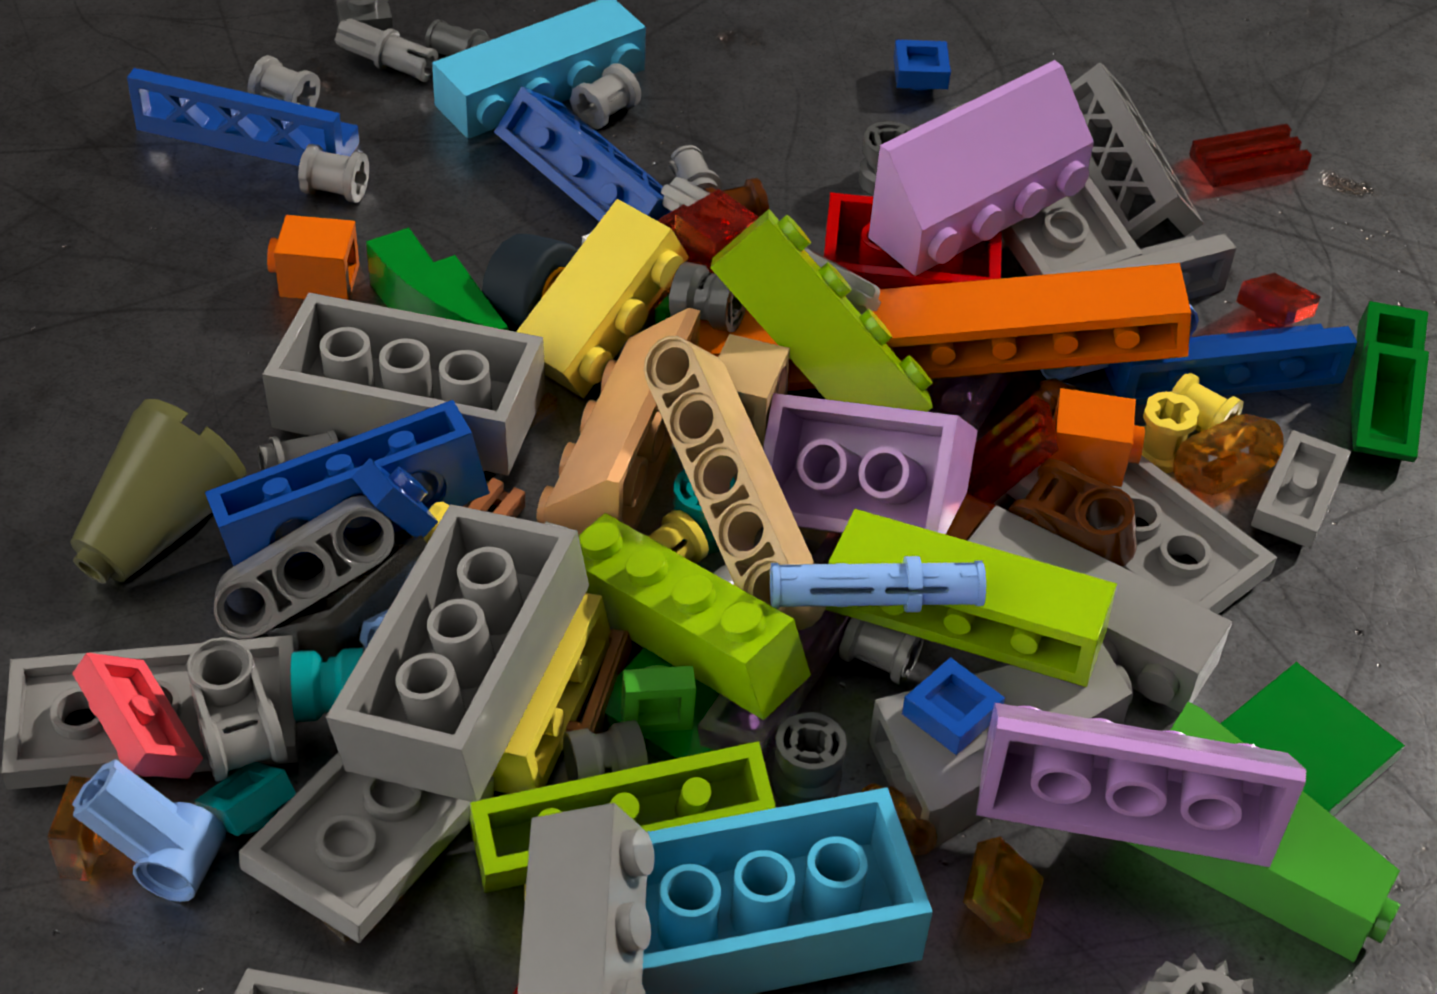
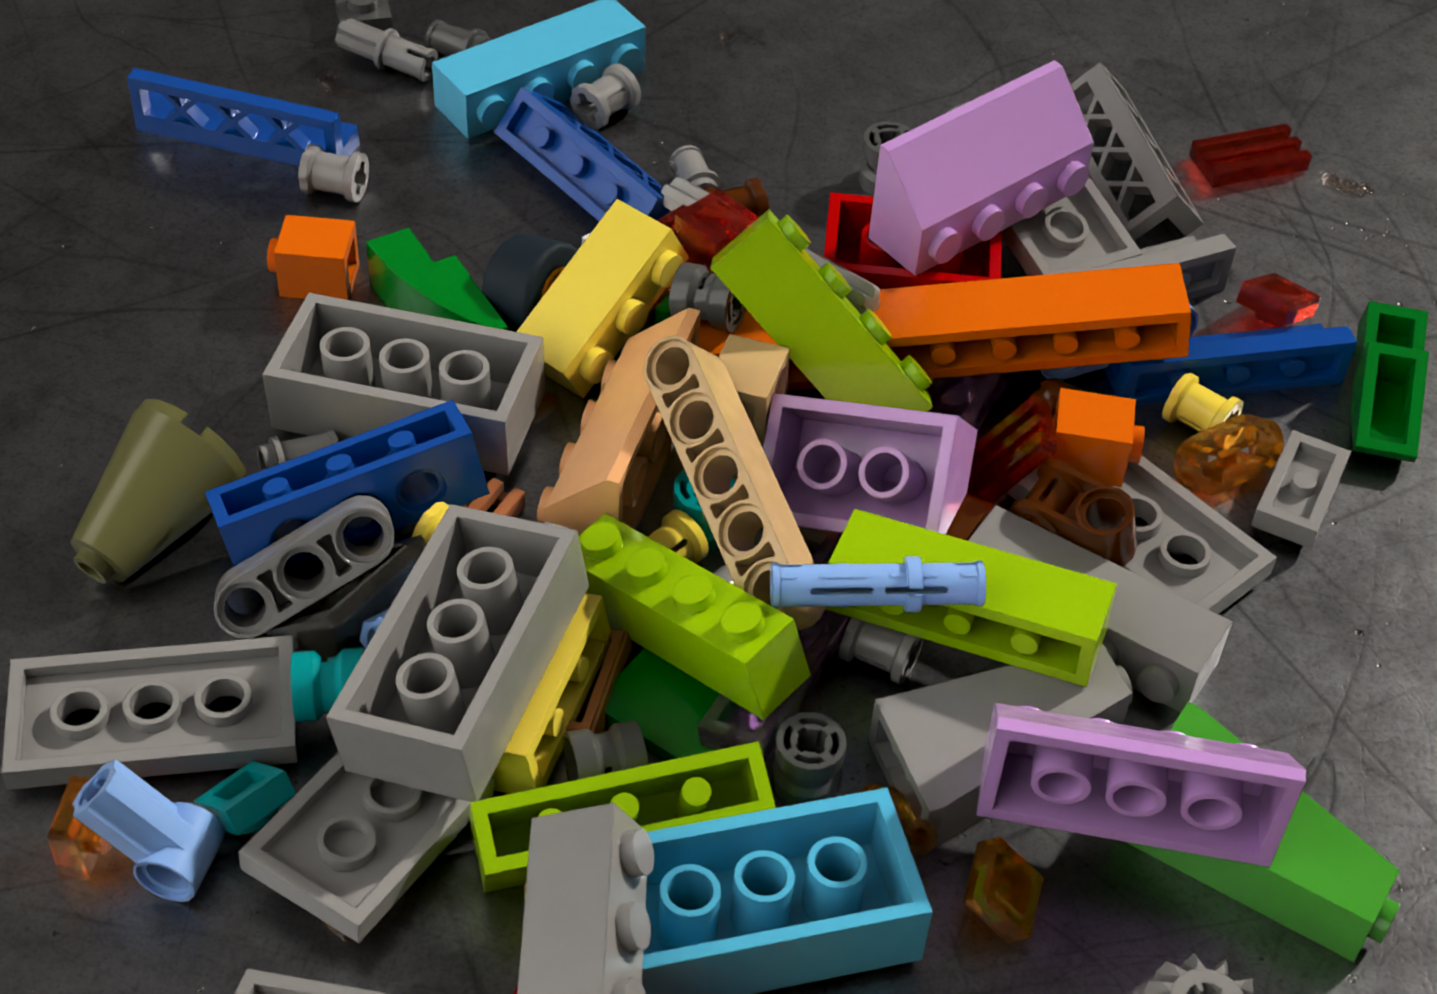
(137, 716): coral plate -> none
(235, 717): light grey piece -> none
(283, 83): light grey bush -> none
(396, 496): blue plate -> none
(659, 698): bright green plate -> none
(921, 64): blue plate -> none
(952, 705): blue plate -> none
(1168, 423): light yellow bush -> none
(1321, 732): green tile -> none

